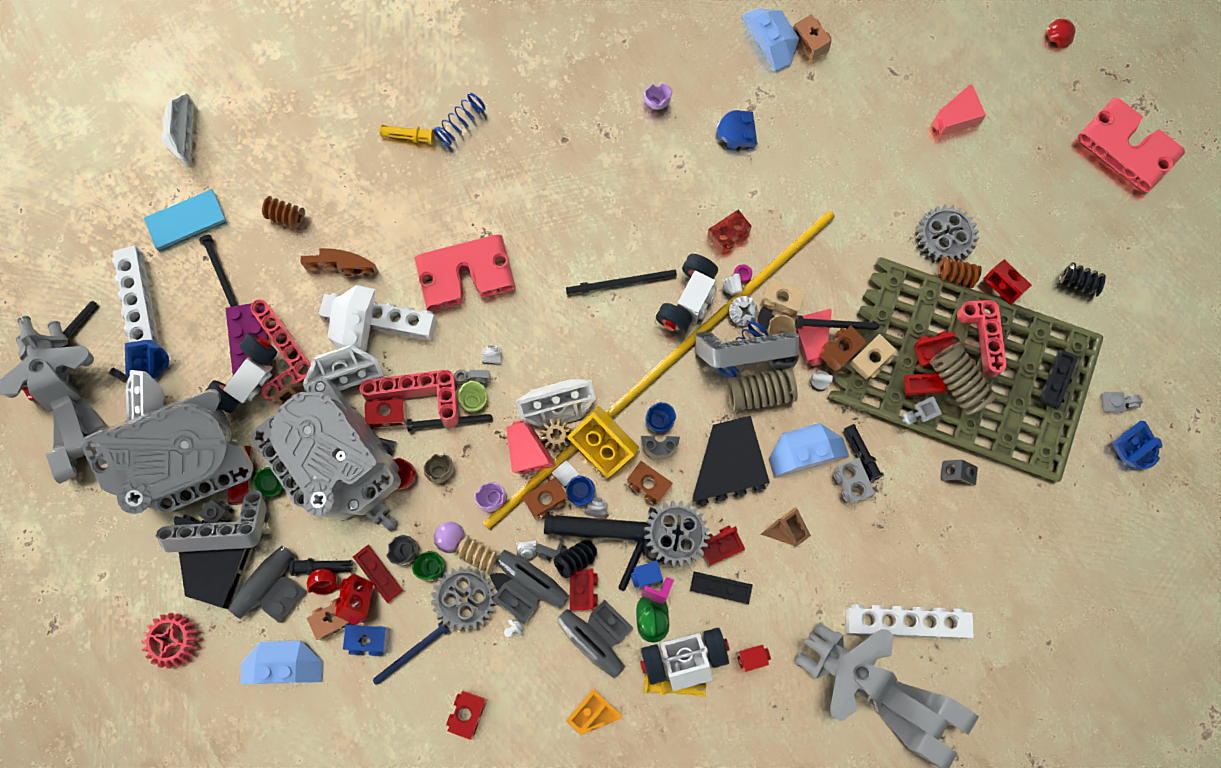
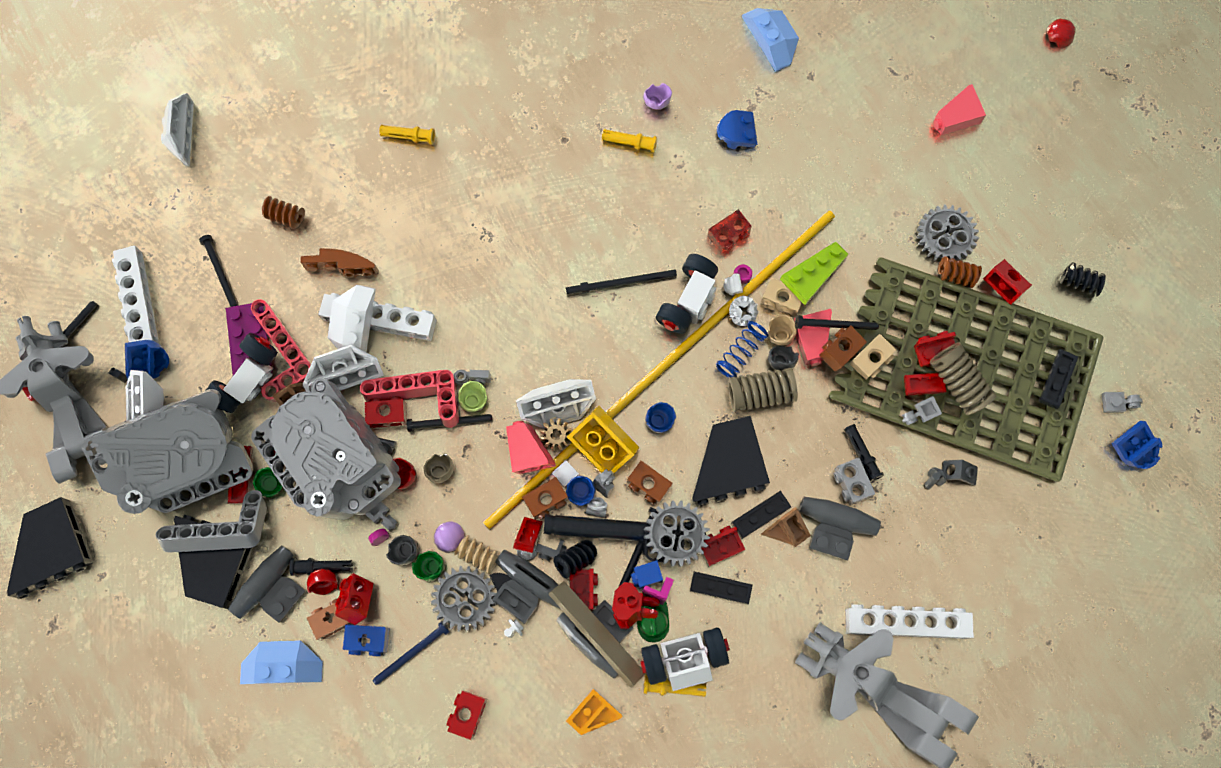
(47, 548): none -> black slope
(166, 648): coral gear -> none
(184, 219): medium azure tile -> none
(215, 511): dark grey bracket -> none
(378, 537): none -> dark pink tile
(378, 574): red tile -> none
(436, 129): blue piece -> none
(447, 263): coral connector -> none
(490, 497): lavender hair -> none
(491, 354): white plate -> none
(528, 535): none -> red plate
(597, 634): none -> dark tan tile
(603, 482): none -> light grey plate
(629, 606): none -> red hinge
(638, 140): none -> yellow pin
(659, 450): dark grey cylinder -> none
(745, 351): light grey beam -> none
(753, 658): red brick -> none
(761, 514): none -> black tile
(764, 317): black tile -> none
(806, 449): light blue wedge -> none
(812, 37): nougat brick -> none
(812, 273): none -> lime wing
(821, 380): white plate -> none
(836, 526): none -> dark grey plate
(936, 476): none -> dark grey plate
(986, 338): coral beam -> none
(1136, 163): coral connector -> none

